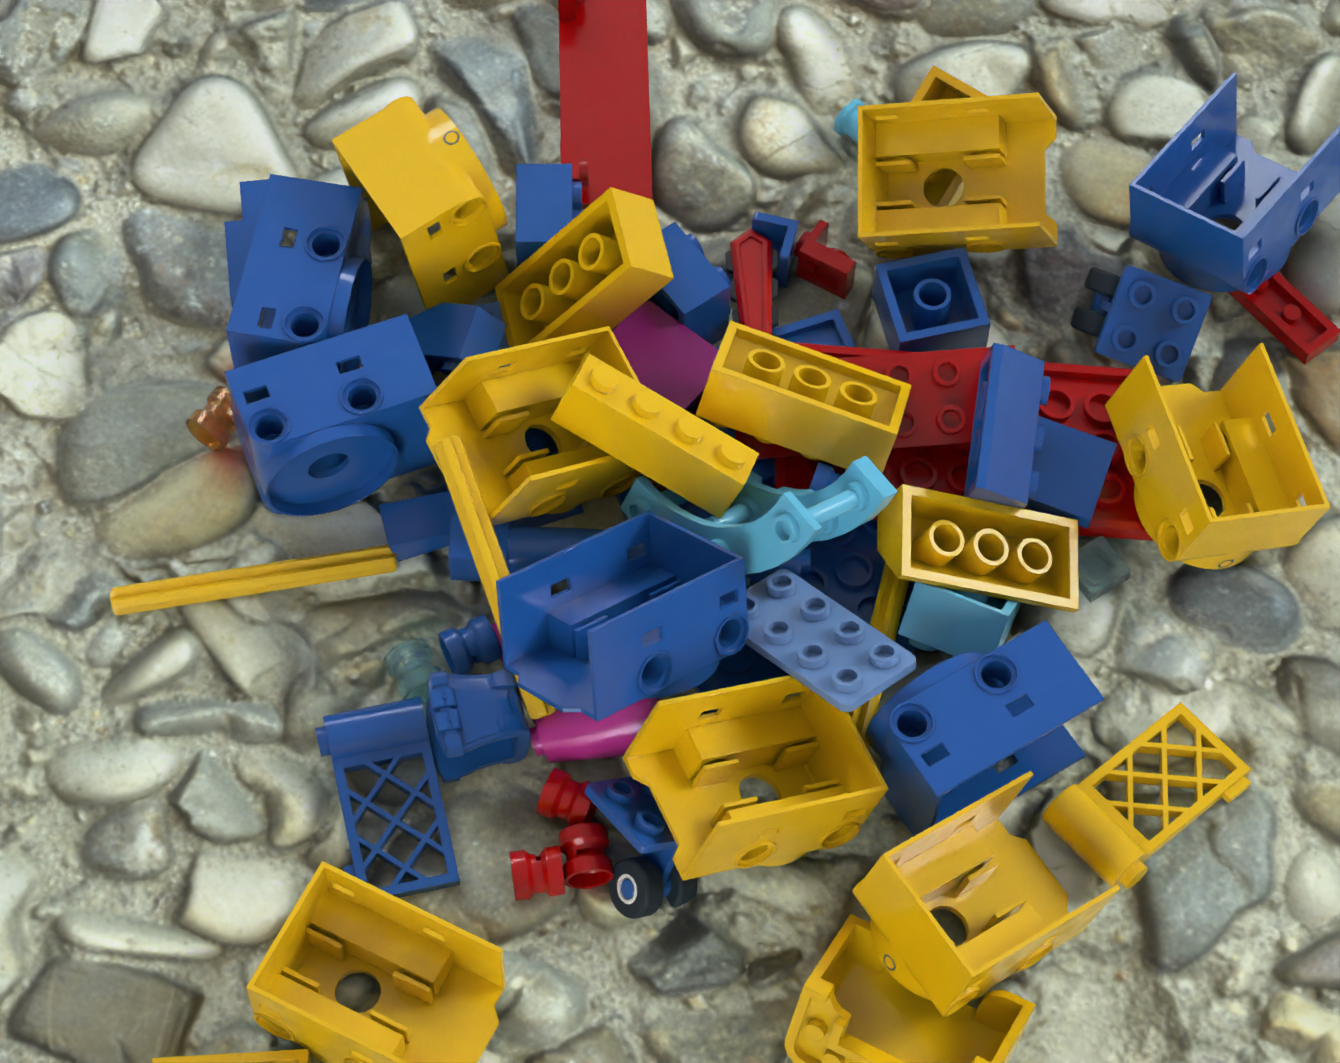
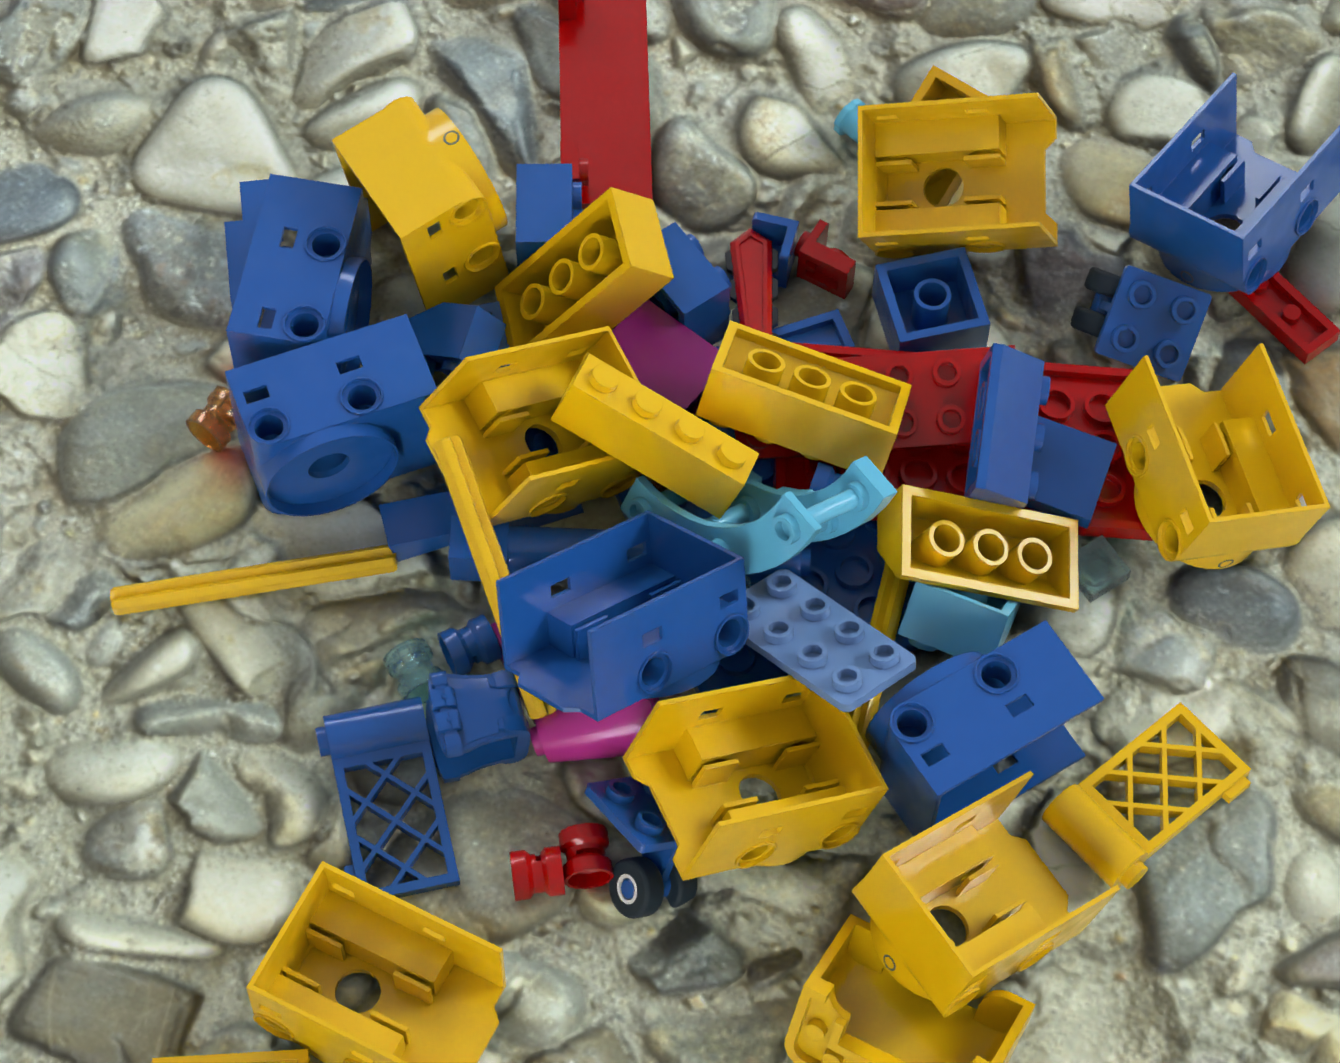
(565, 799): red wheel -> none

